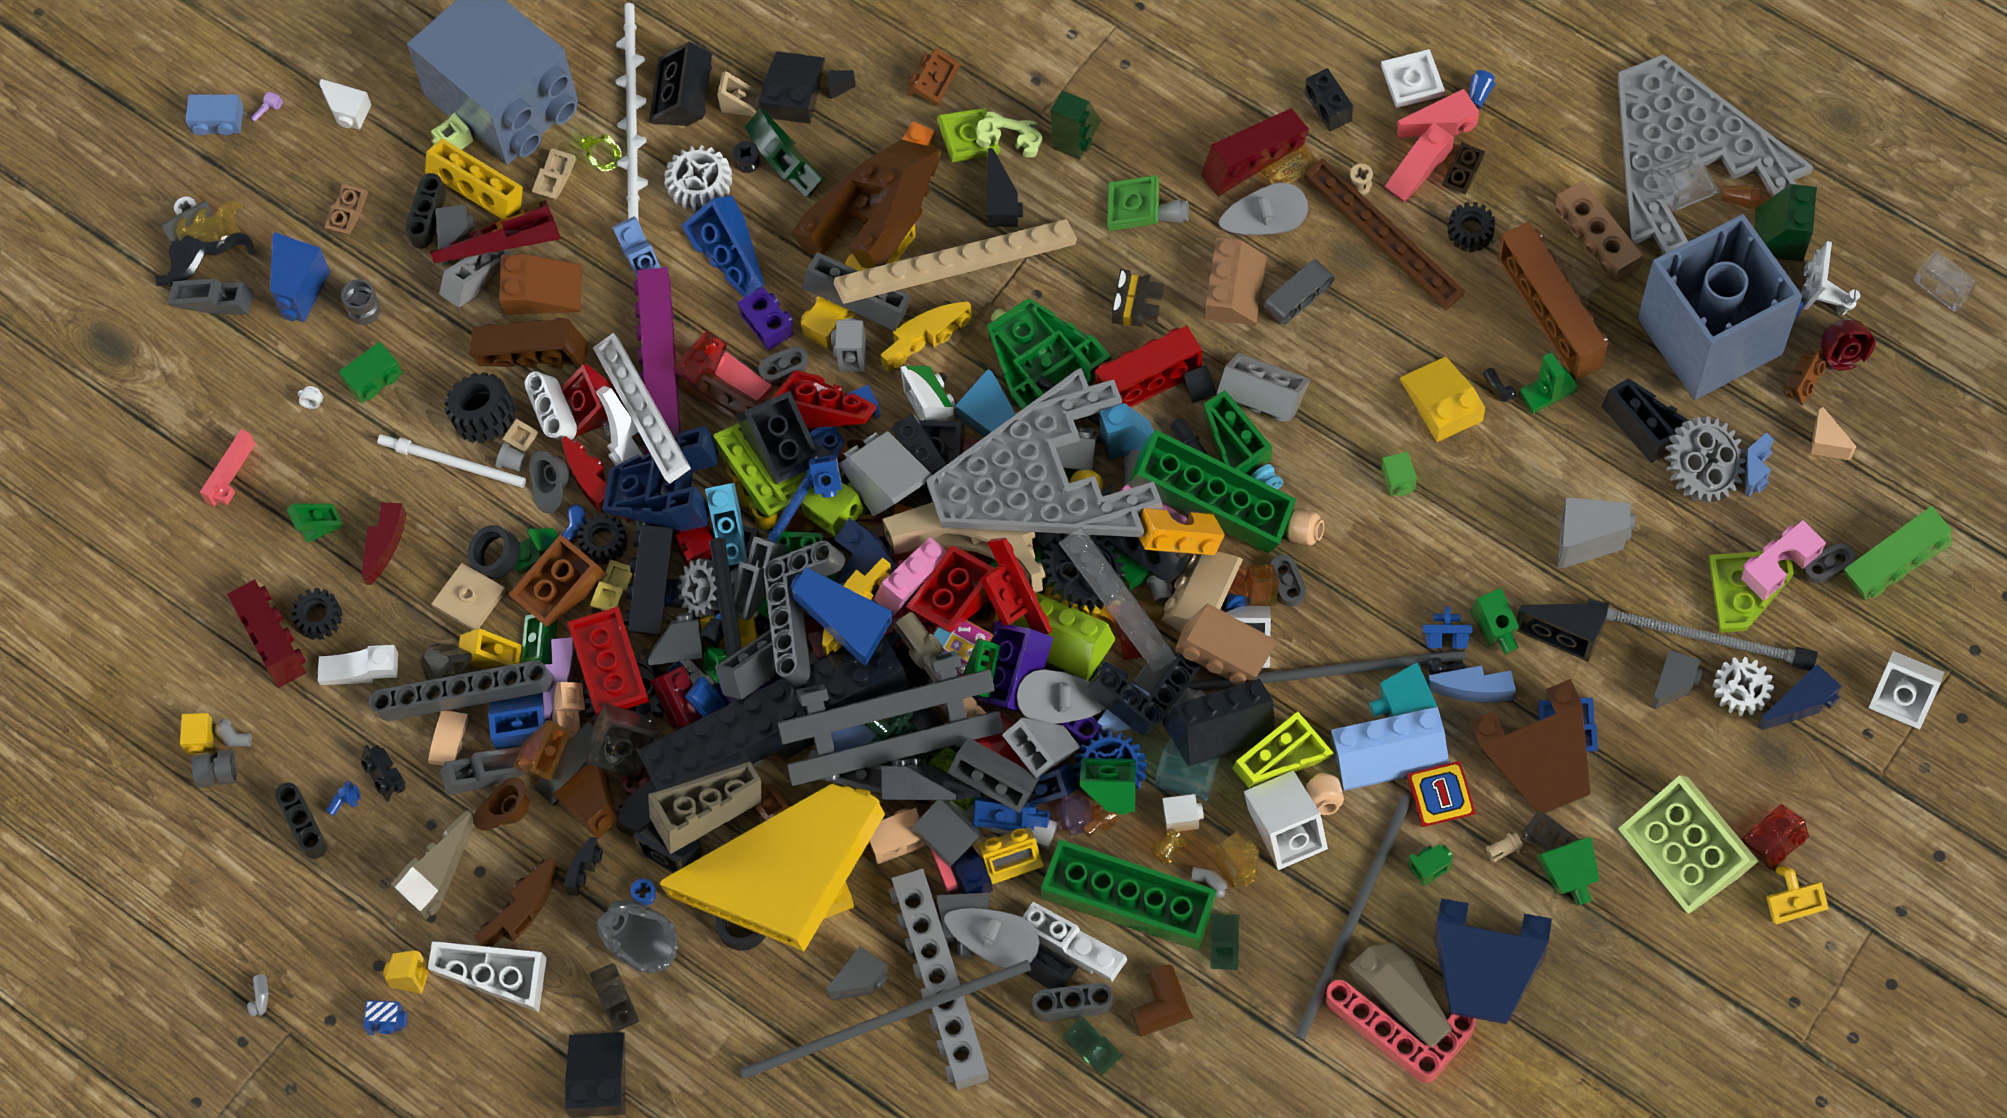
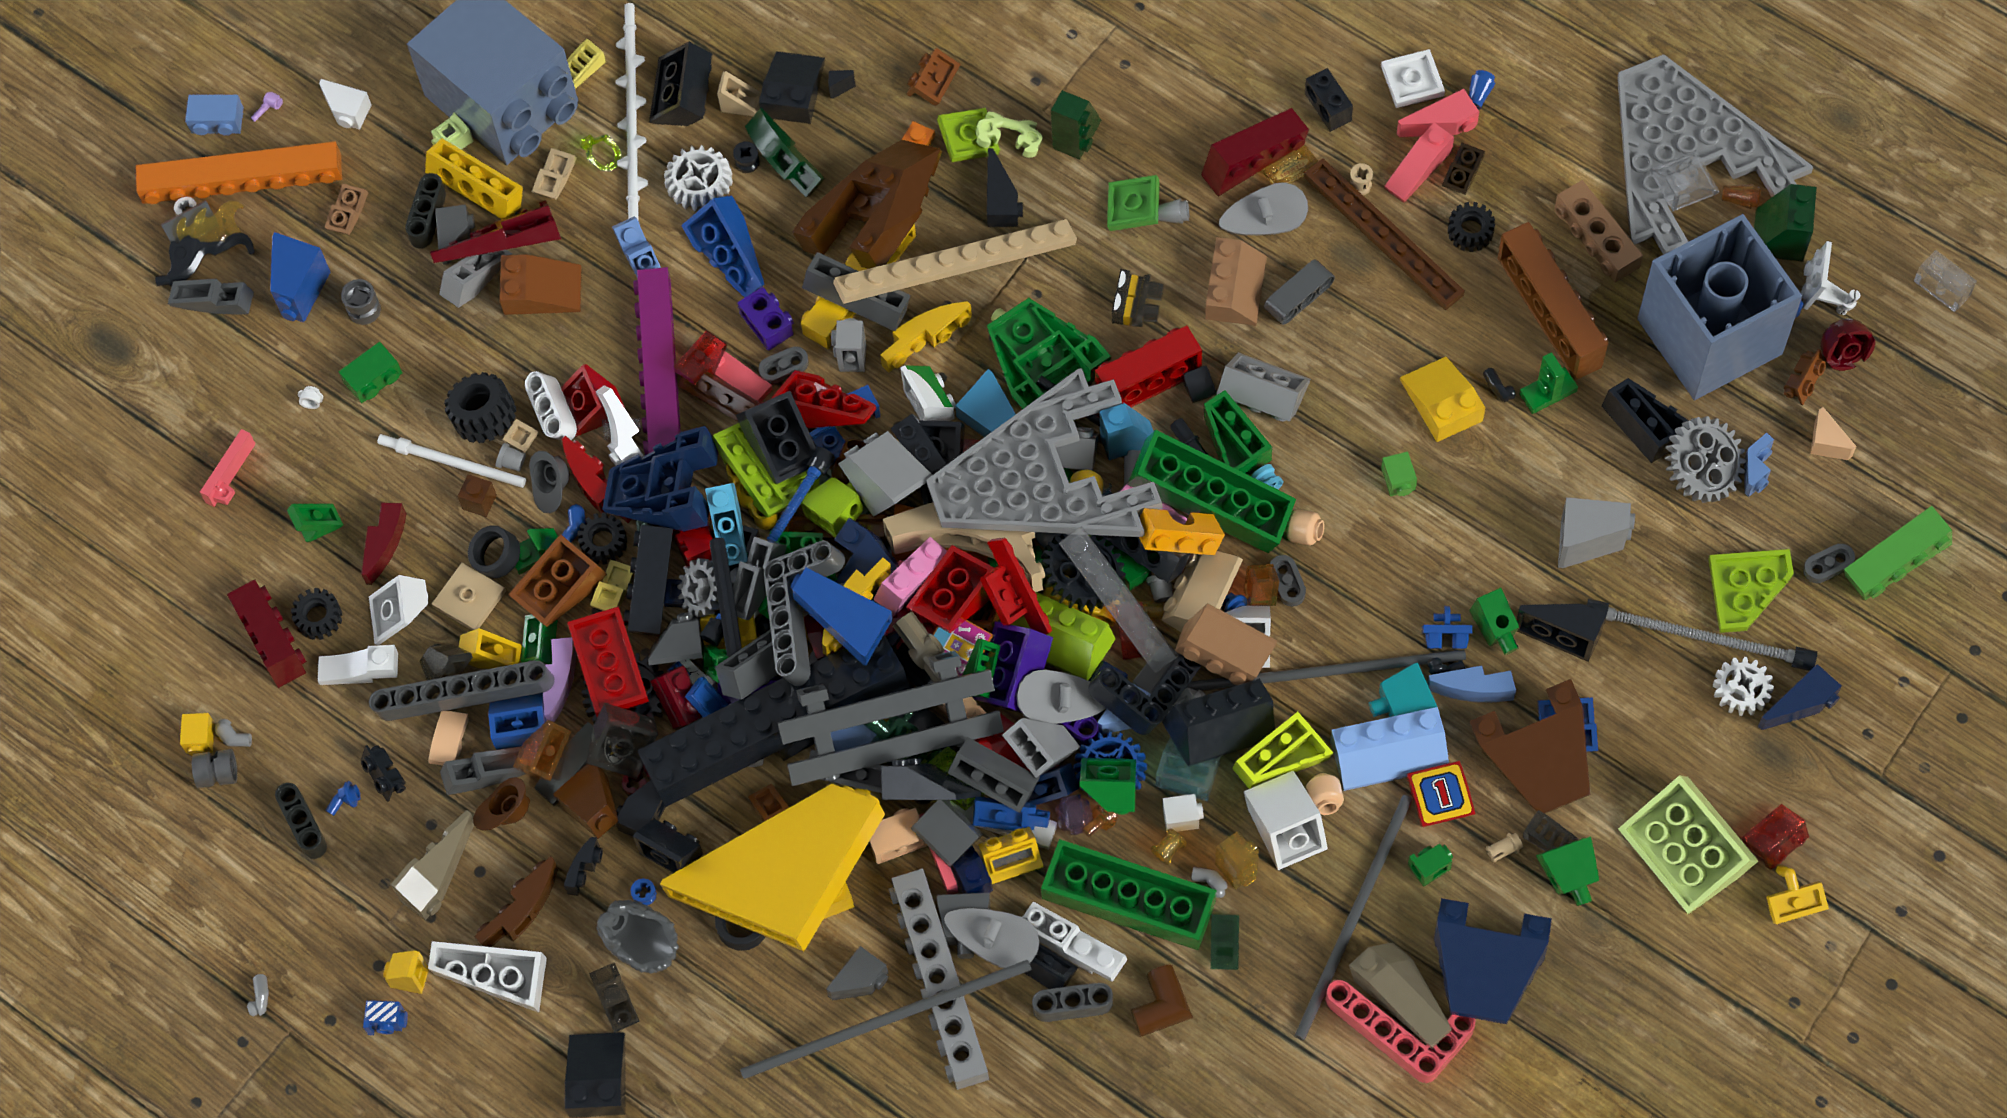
(239, 172): none -> orange brick
(396, 606): none -> white slope
(477, 495): none -> reddish brown brick
(529, 343): reddish brown wedge -> none
(566, 706): light nougat slope -> none
(592, 64): none -> light yellow slope
(641, 408): white plate -> none
(703, 804): dark tan wedge -> none
(825, 466): blue brick -> none
(1091, 1046): clear green slope -> none
(1676, 678): dark grey slope -> none
(1798, 544): bright pink arch -> none
(1906, 690): white slope -> none

